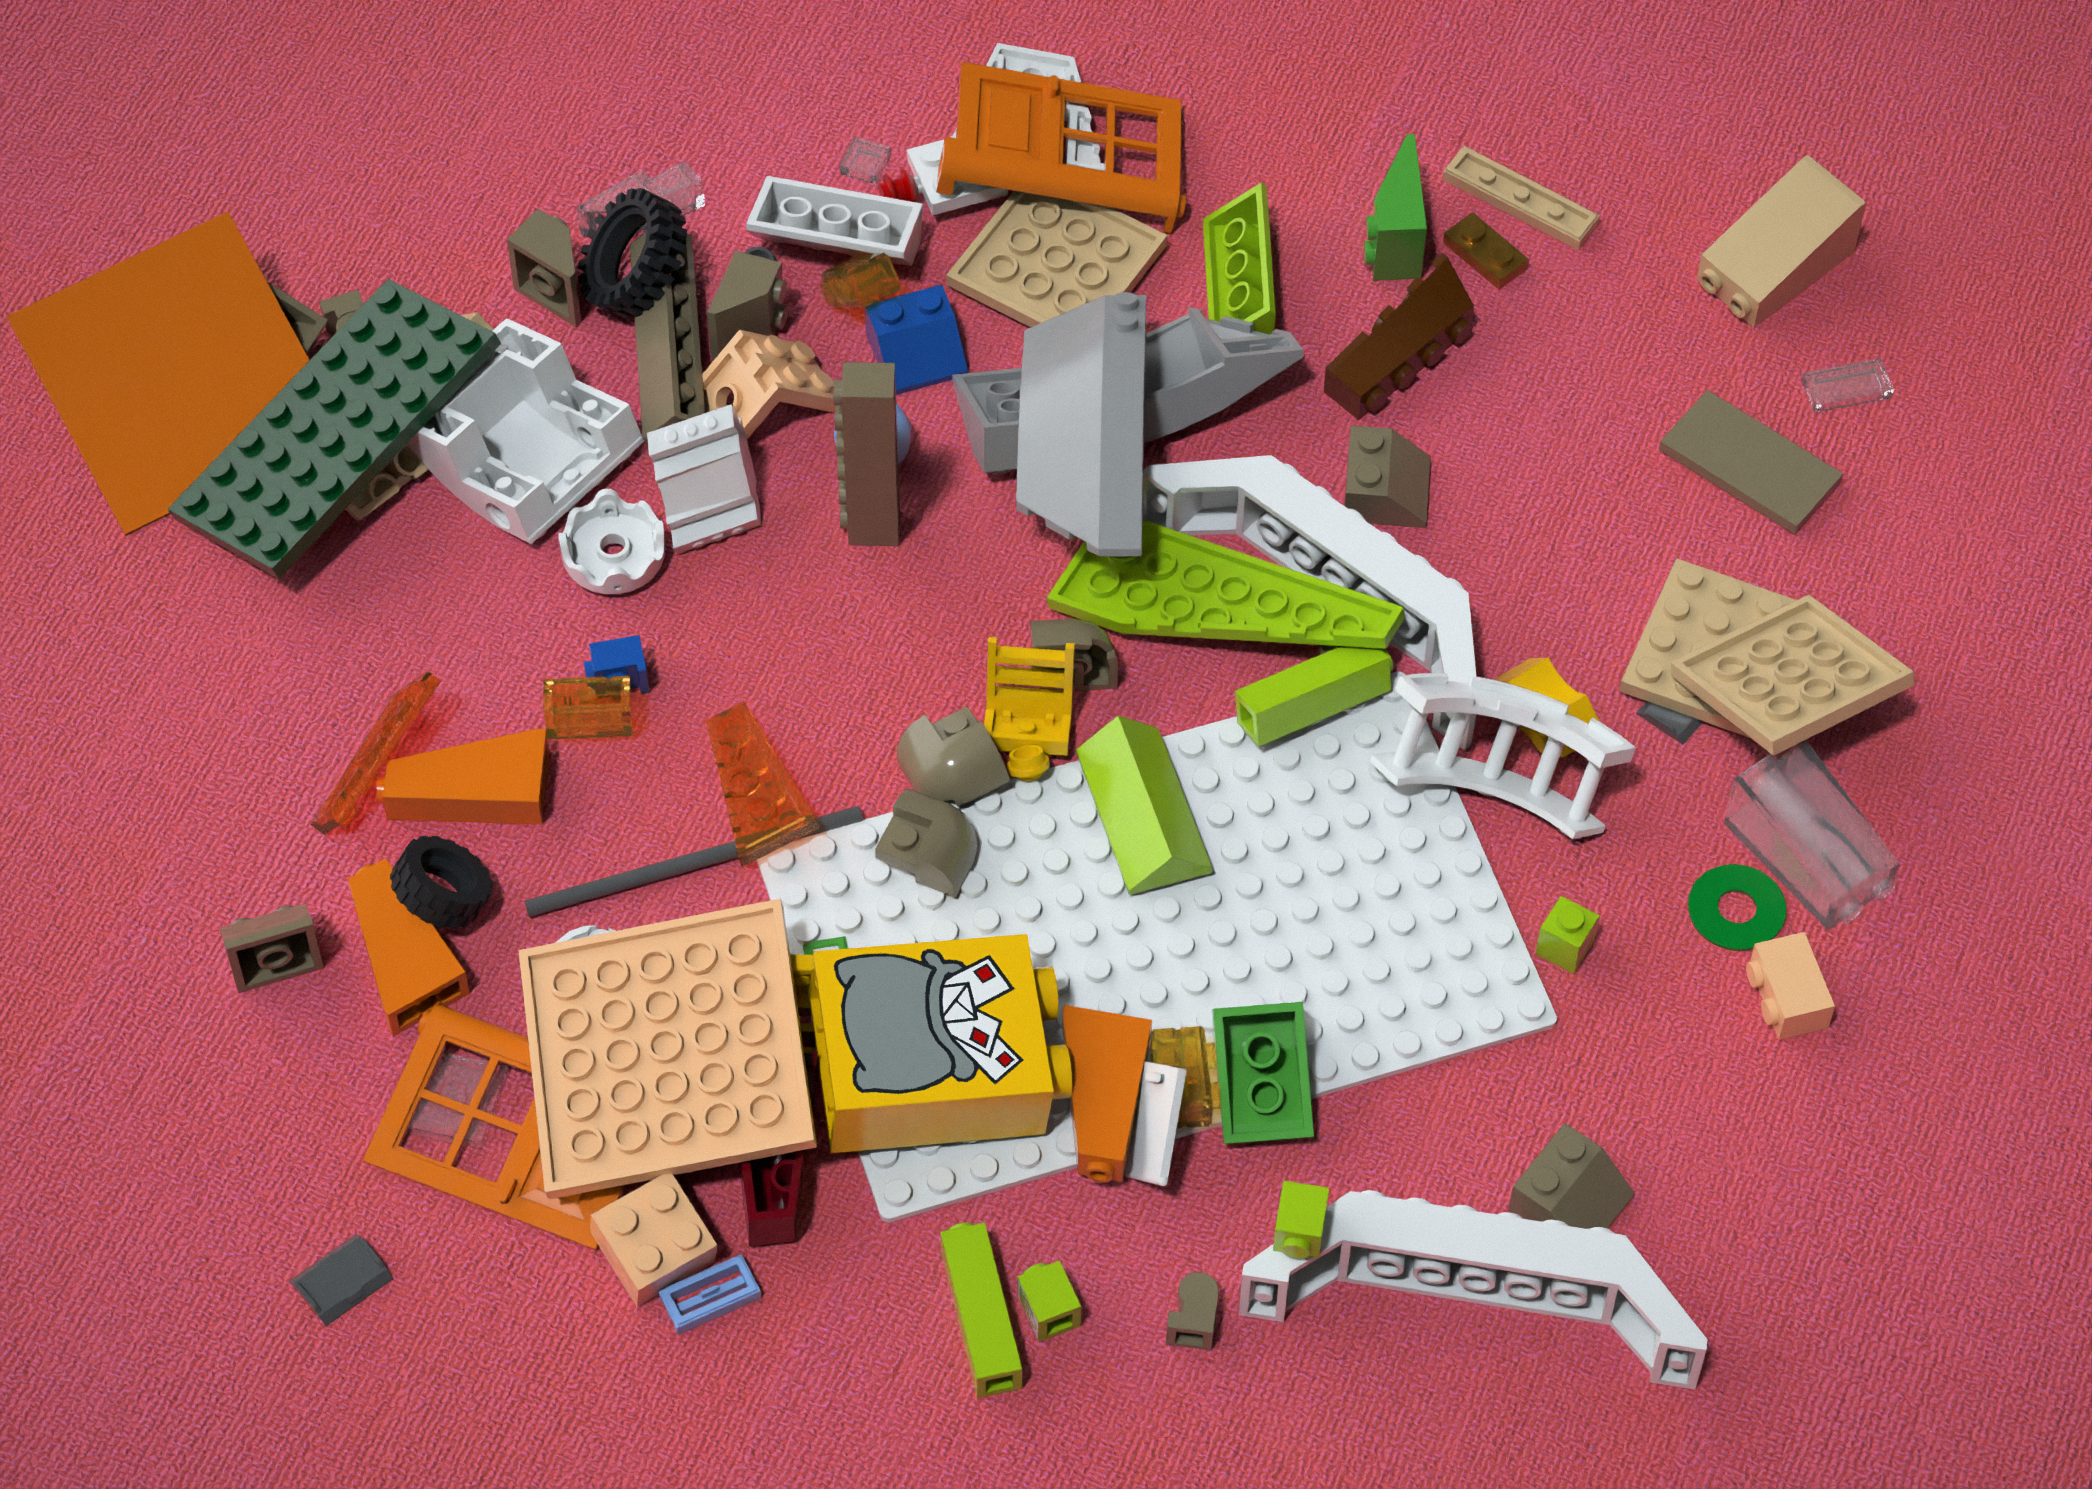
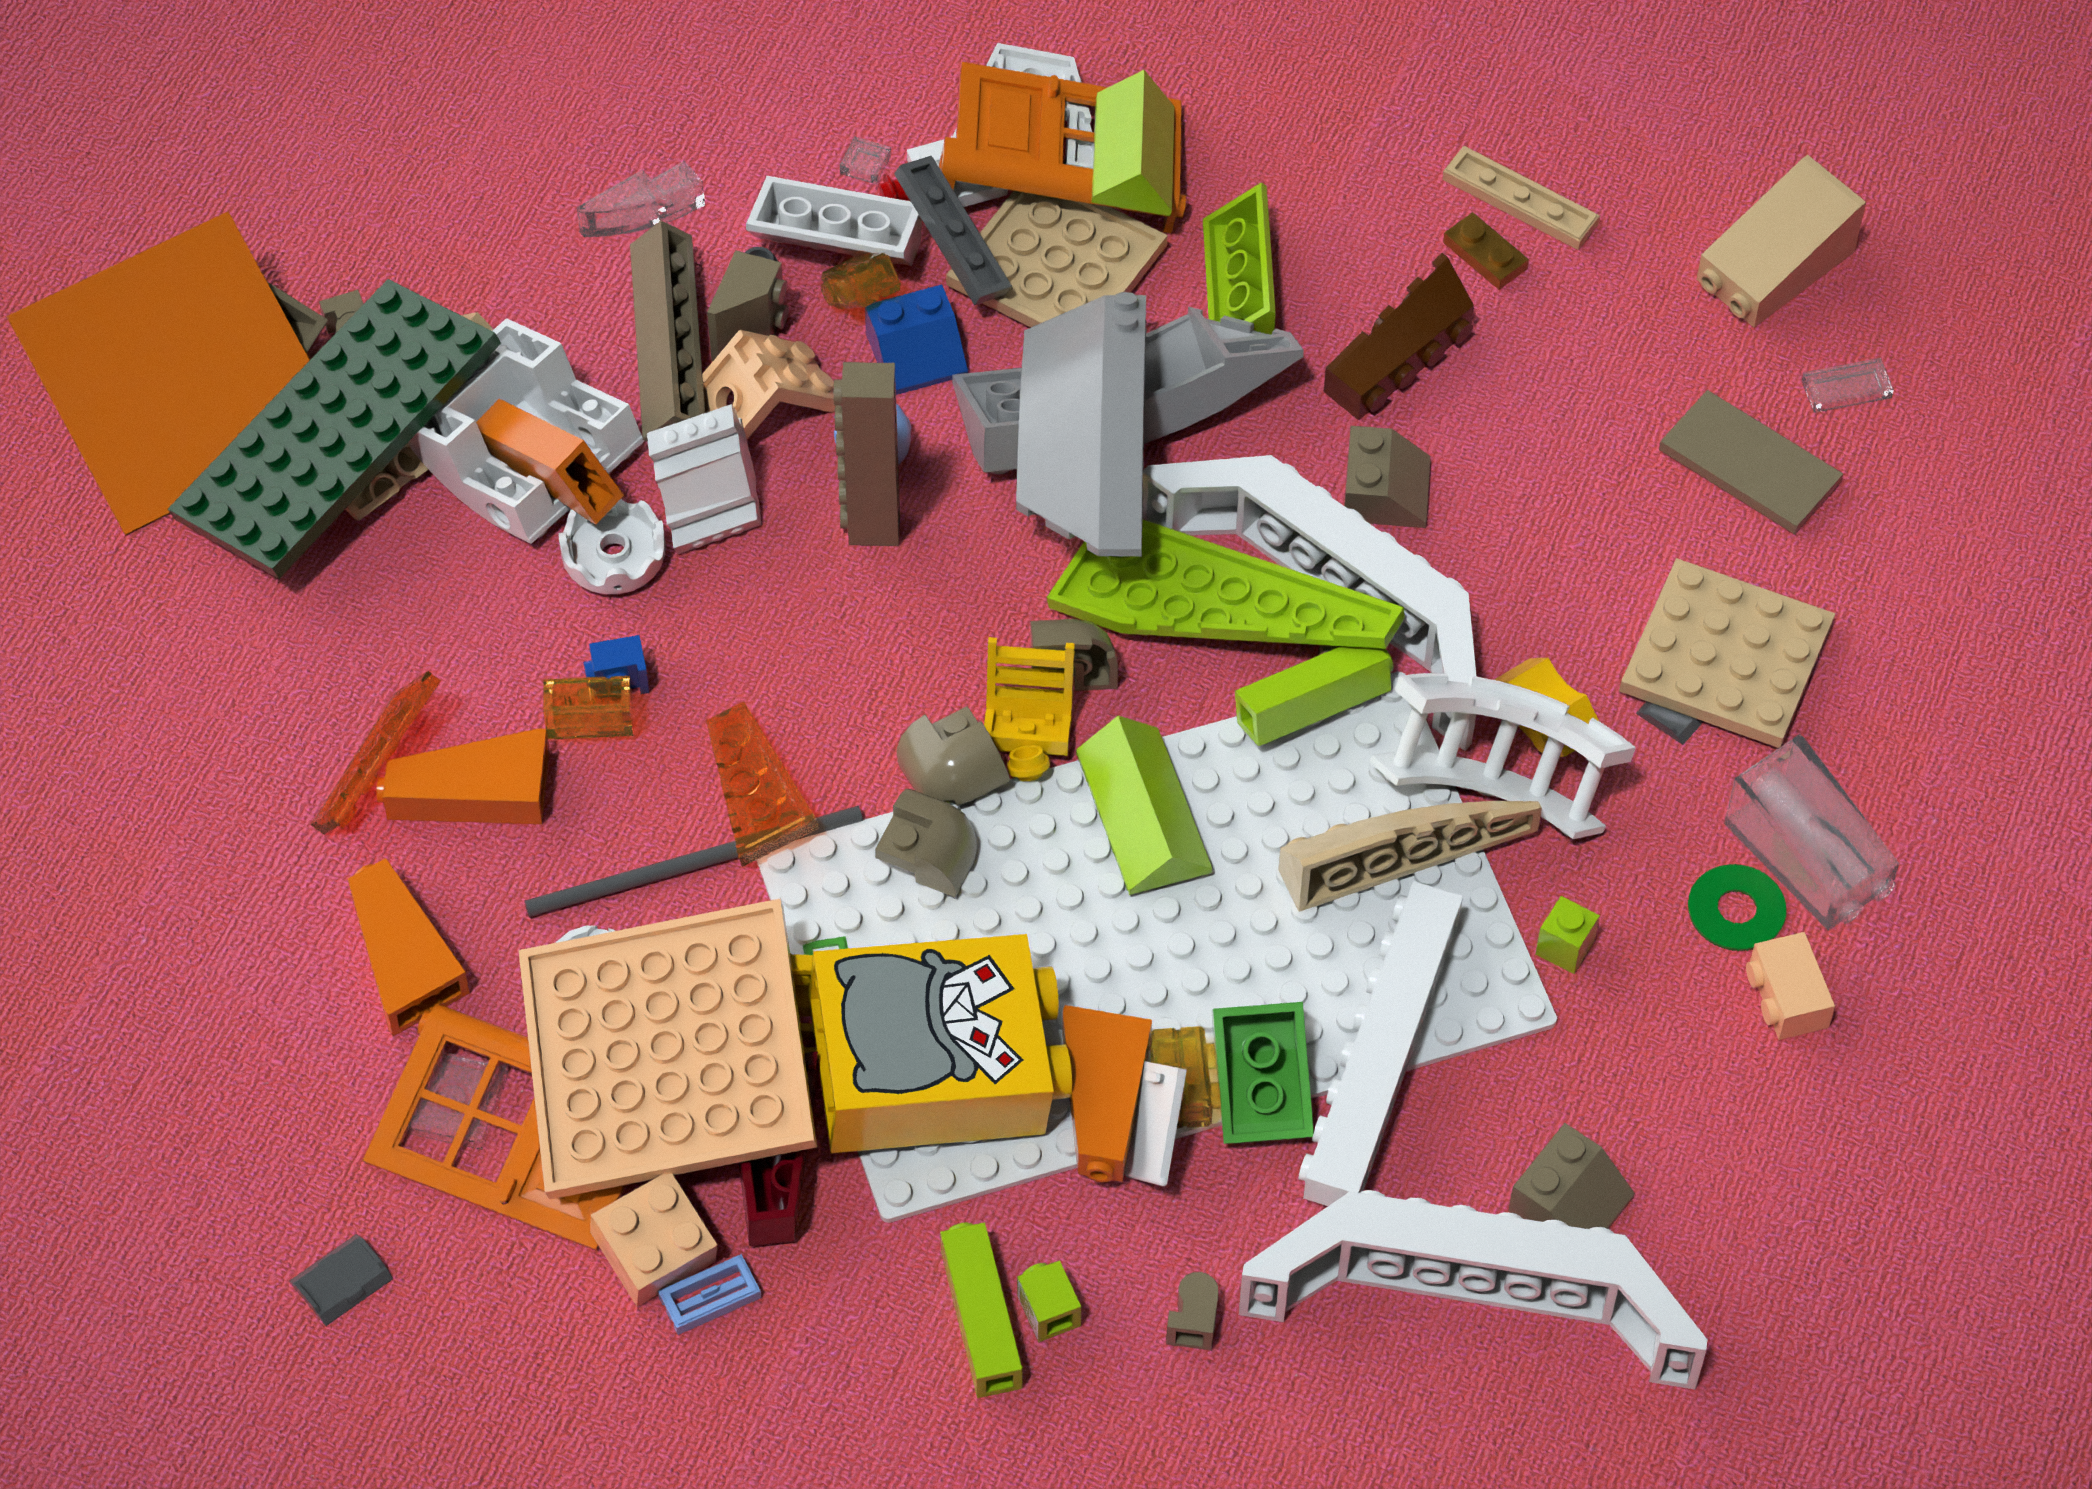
(271, 947): slope -> none
(431, 900): black tyre -> none
(545, 265): dark tan slope -> none
(552, 456): none -> orange slope
(653, 264): black tyre -> none
(953, 230): none -> dark grey plate
(1134, 146): none -> lime slope
(1300, 1220): lime brick -> none
(1383, 1044): none -> white brick
(1397, 845): none -> tan wedge
(1398, 220): bright green slope -> none
(1792, 674): tan plate -> none

